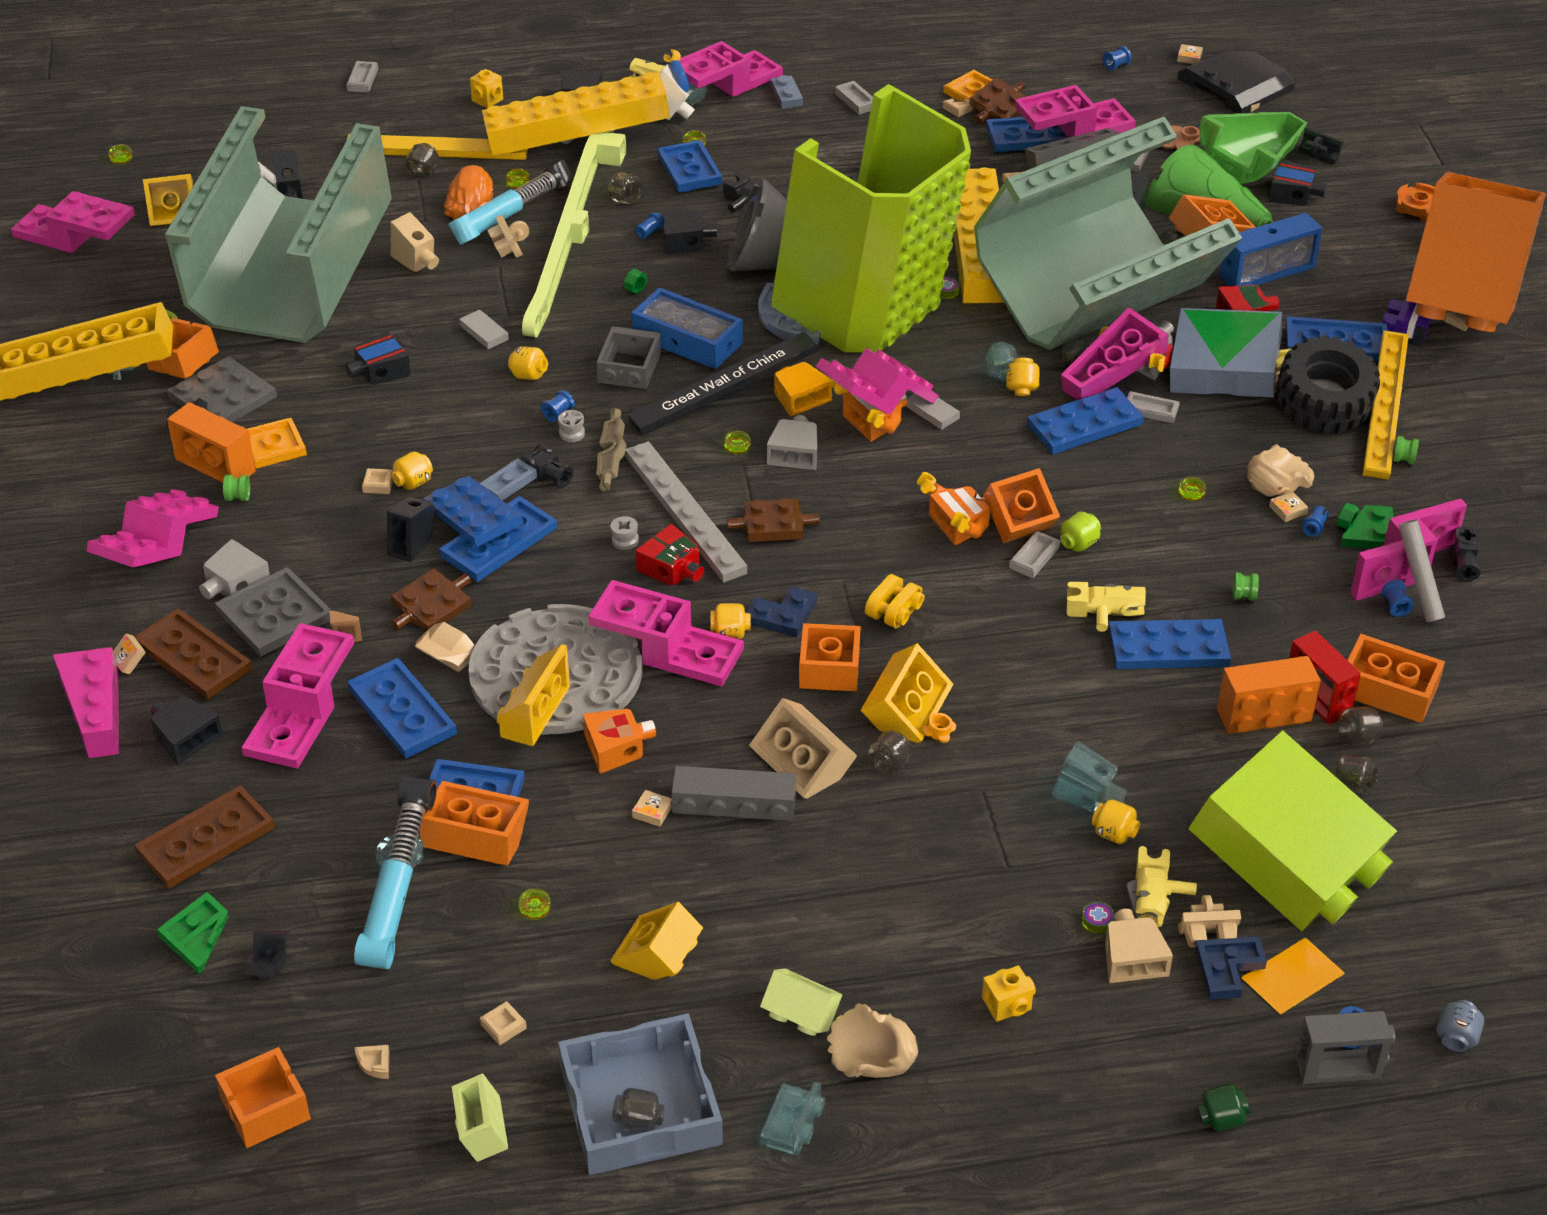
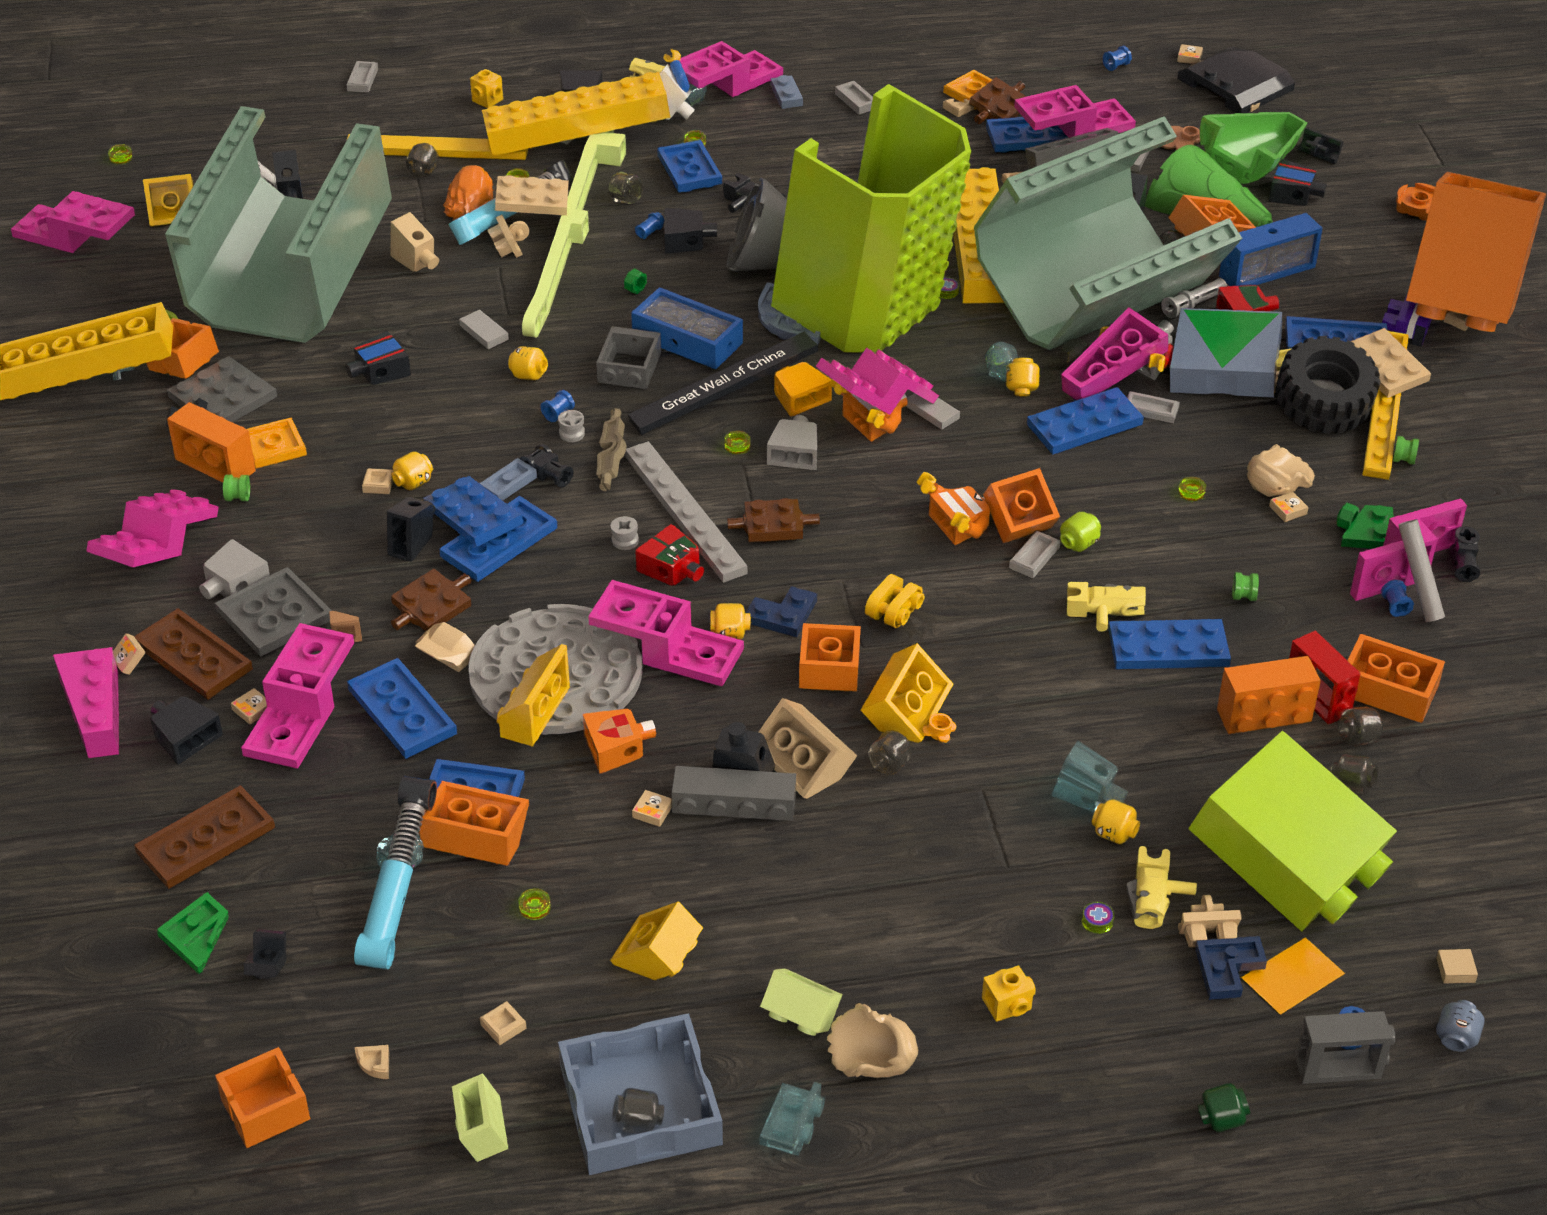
(250, 706): none -> tan tile
(531, 195): none -> tan plate
(742, 750): none -> black torso
(1135, 949): tan torso -> none
(1189, 299): none -> light grey pin
(1313, 525): blue pin -> none
(1396, 365): none -> tan plate
(1457, 966): none -> tan tile

